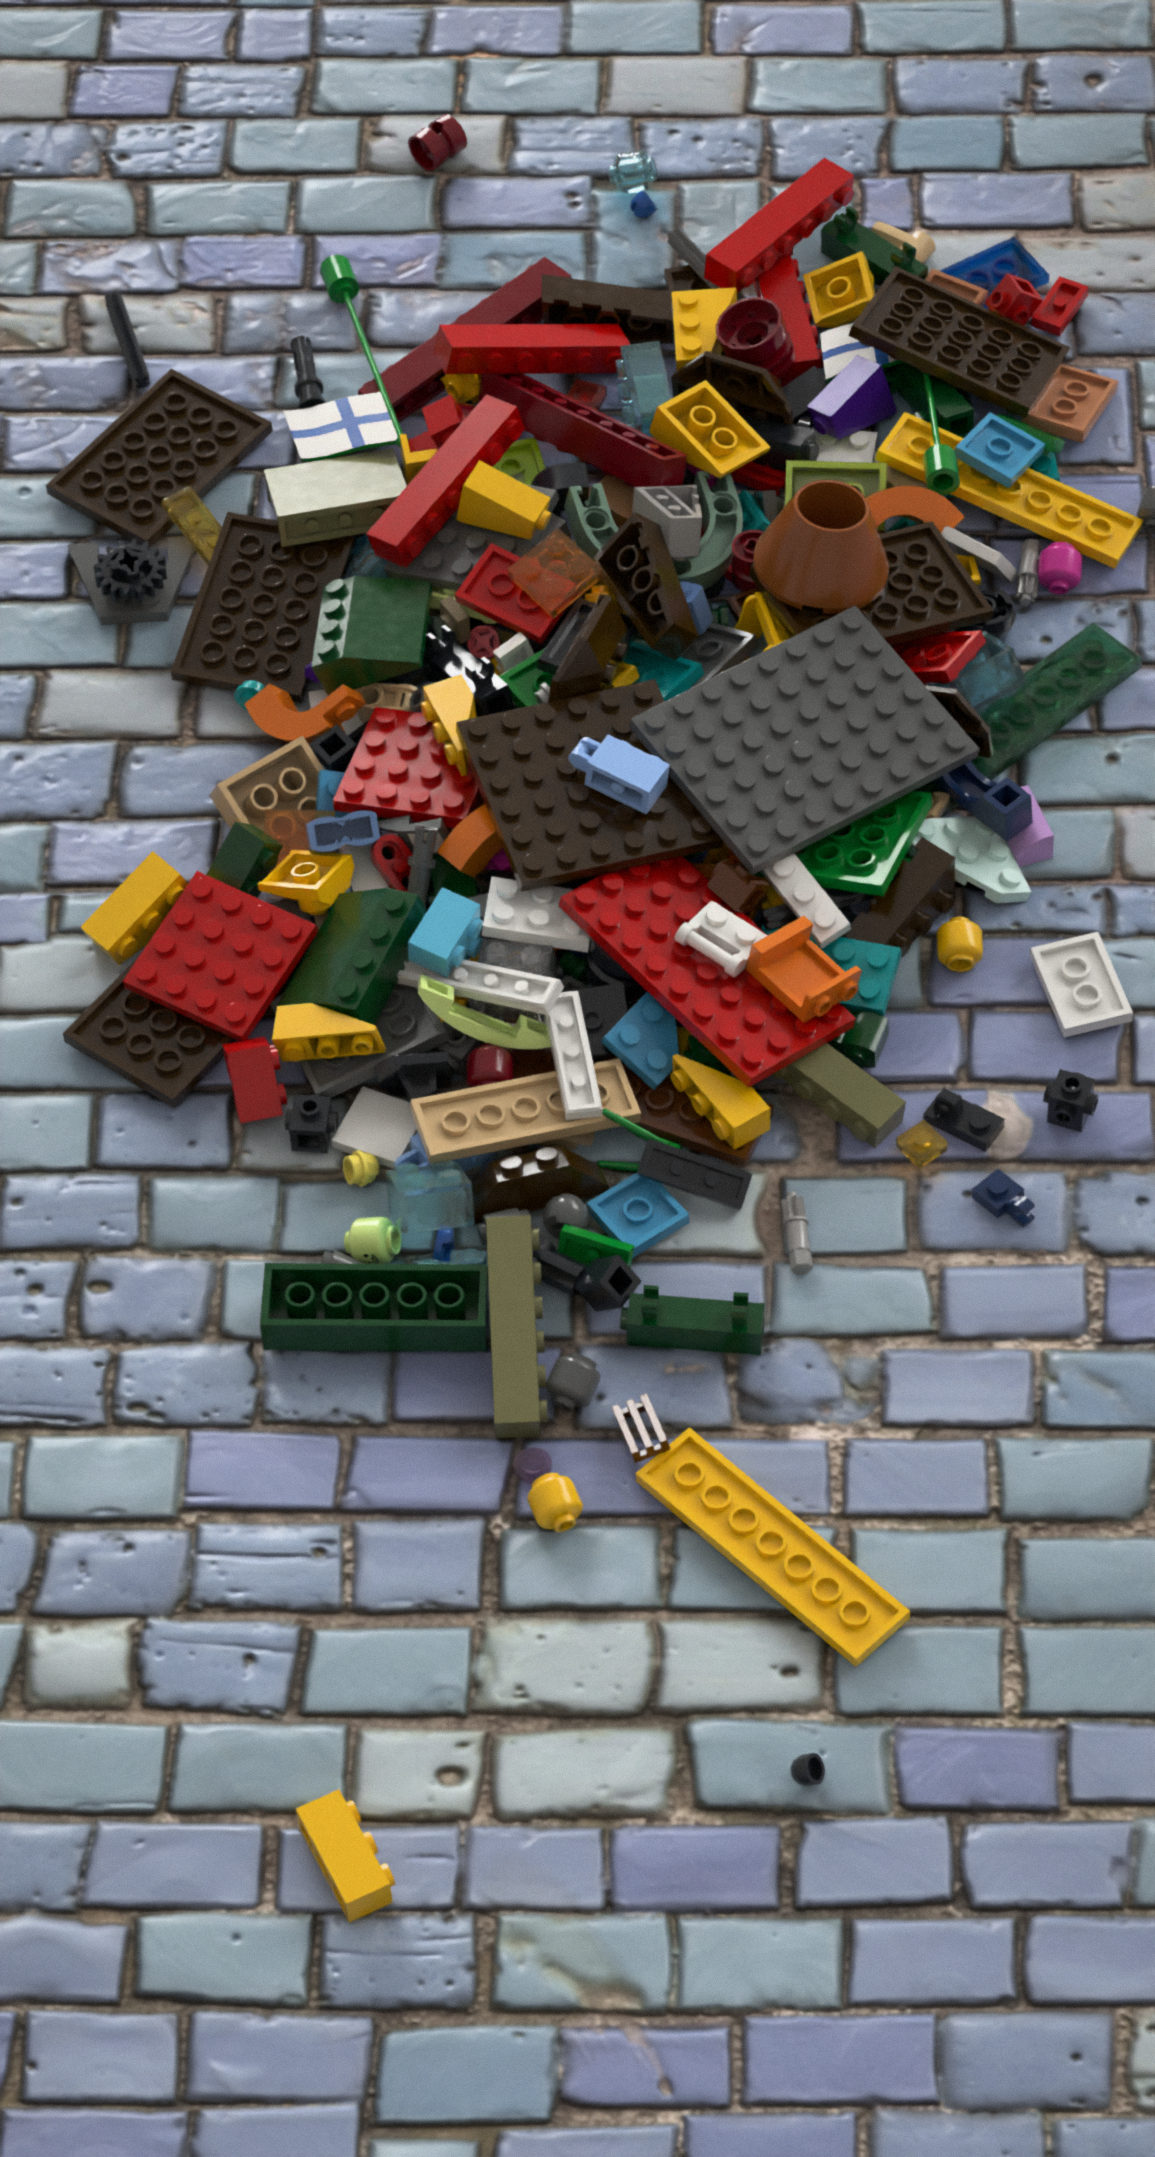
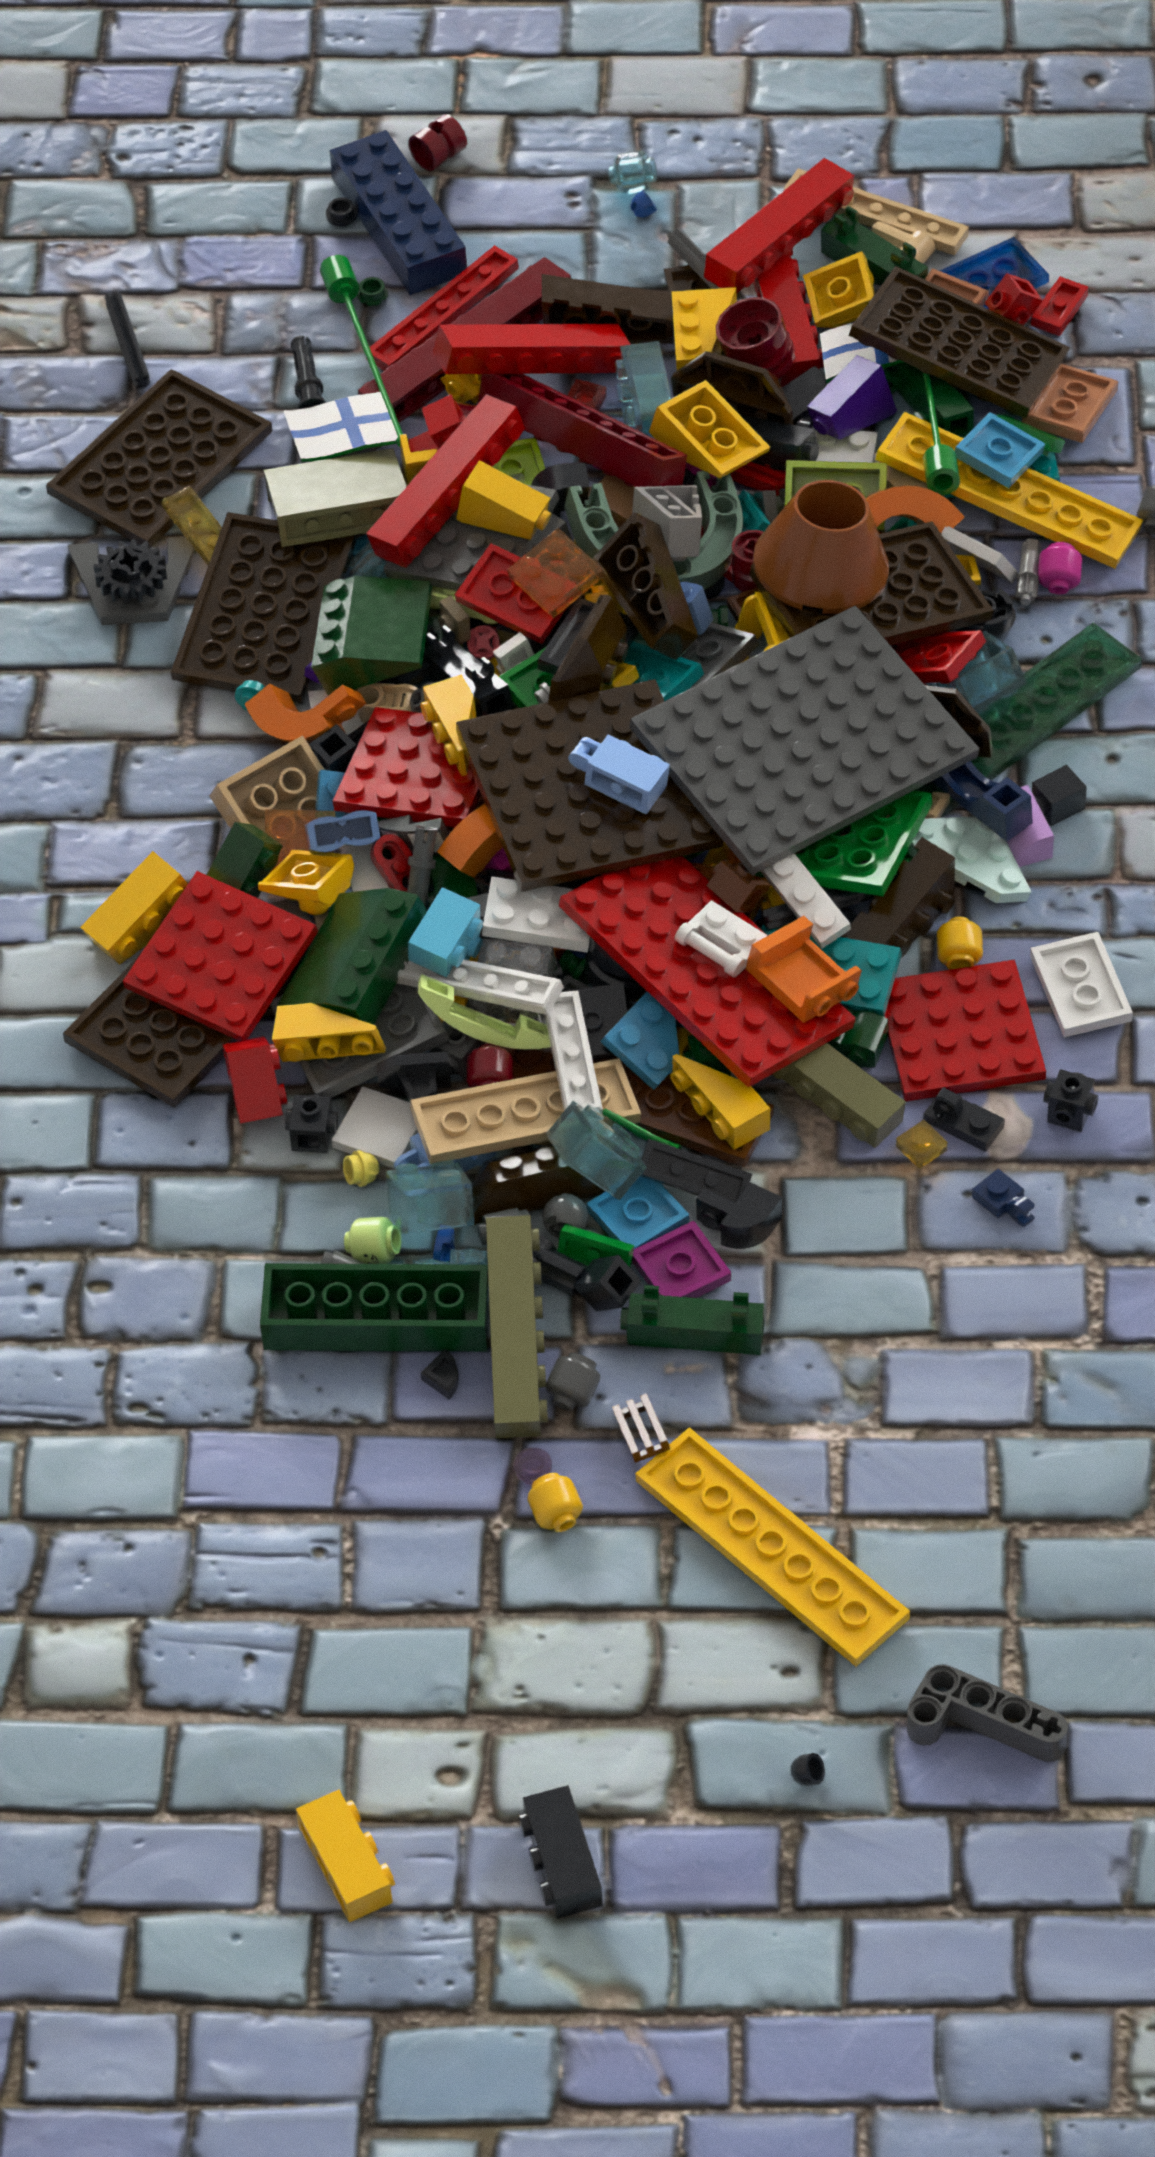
(341, 212): none -> black plate
(372, 291): none -> dark green plate
(398, 212): none -> dark blue brick
(442, 1374): none -> black tile
(445, 306): none -> red plate
(560, 1852): none -> black brick
(597, 1149): none -> clear light blue brick
(681, 1263): none -> magenta plate
(743, 1222): none -> black brick
(797, 1236): light grey piece -> none
(872, 208): none -> tan plate
(962, 1031): none -> red plate
(1049, 1729): none -> dark grey beam
(1059, 794): none -> black brick

